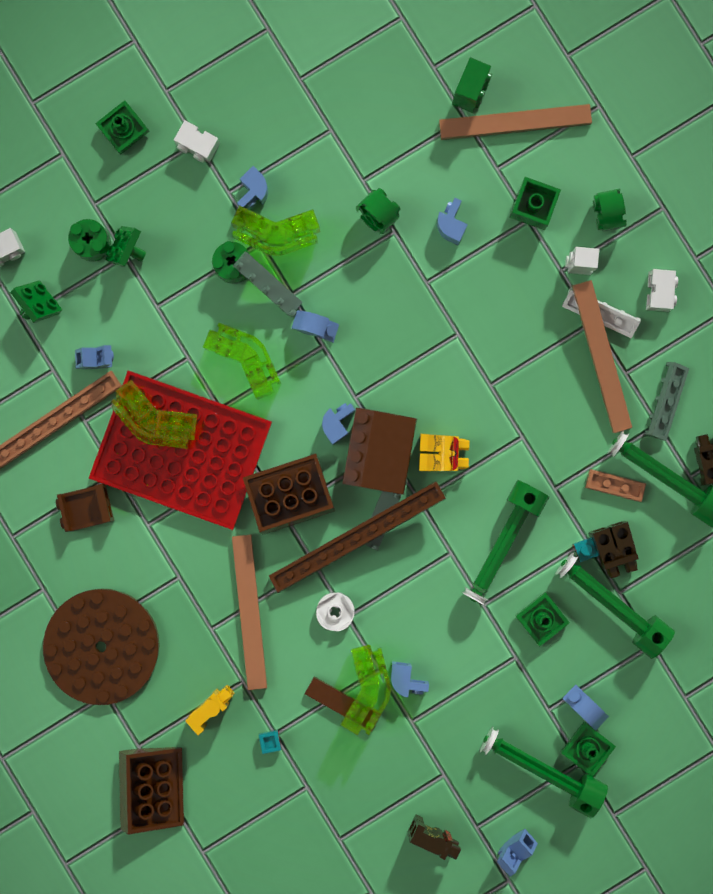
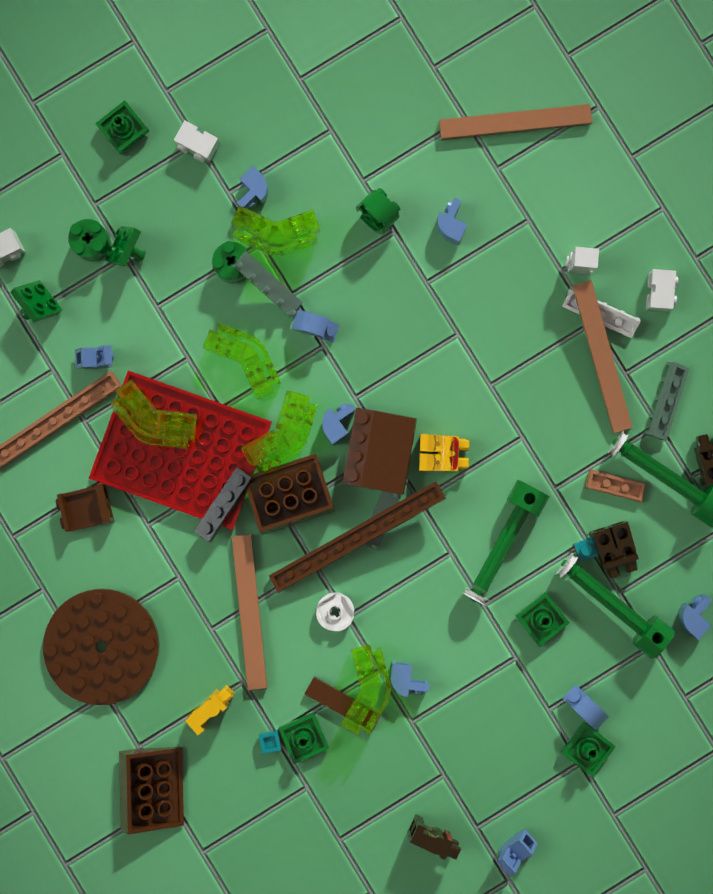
(224, 504): none -> black plate
(288, 433): none -> clear neon green brick
(303, 737): none -> green plate
(471, 85): green brick -> none
(535, 203): green brick -> none
(586, 794): green piece -> none
(610, 210): green brick -> none
(690, 616): none -> medium blue brick

